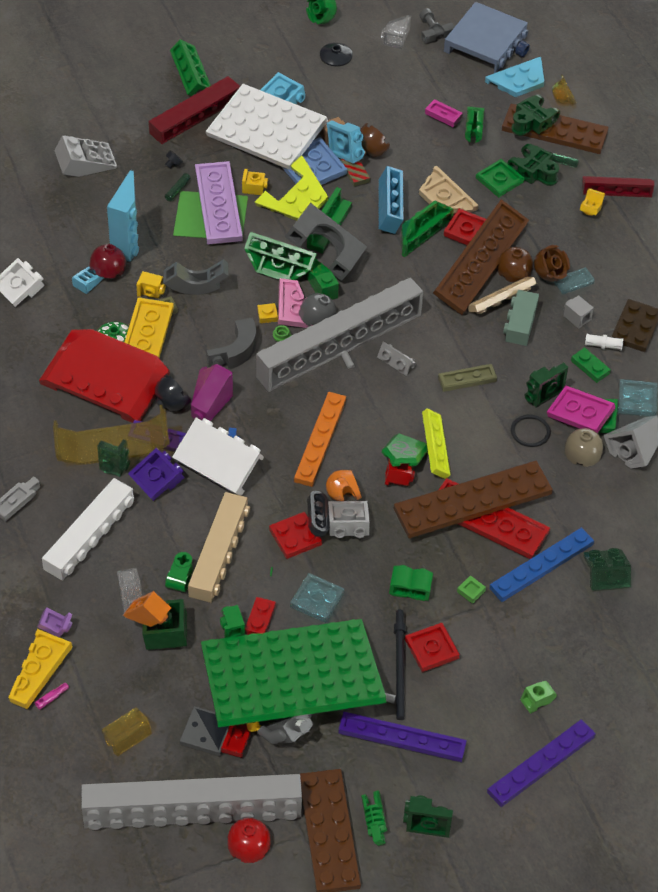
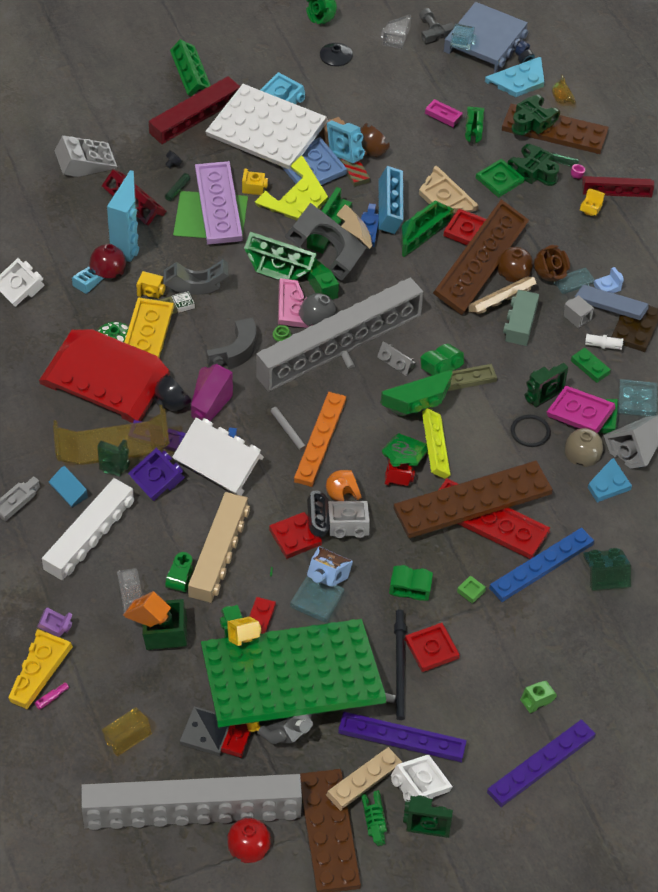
(68, 487): none -> dark azure slope
(142, 196): none -> dark red fence
(183, 301): none -> tile
(243, 630): none -> yellow brick
(267, 313): yellow plate -> none
(289, 430): none -> light grey bar
(328, 567): none -> light blue torso
(354, 225): none -> tan slope
(363, 778): none -> tan plate
(371, 221): none -> blue hinge
(417, 394): none -> green wedge
(420, 777): none -> white plate
(442, 359): none -> green brick
(463, 37): none -> clear light blue brick
(526, 56): none -> black tile
(577, 171): none -> dark pink hinge
(609, 482): none -> dark azure wing
(610, 283): none -> light blue bracket
(613, 302): none -> sand blue tile

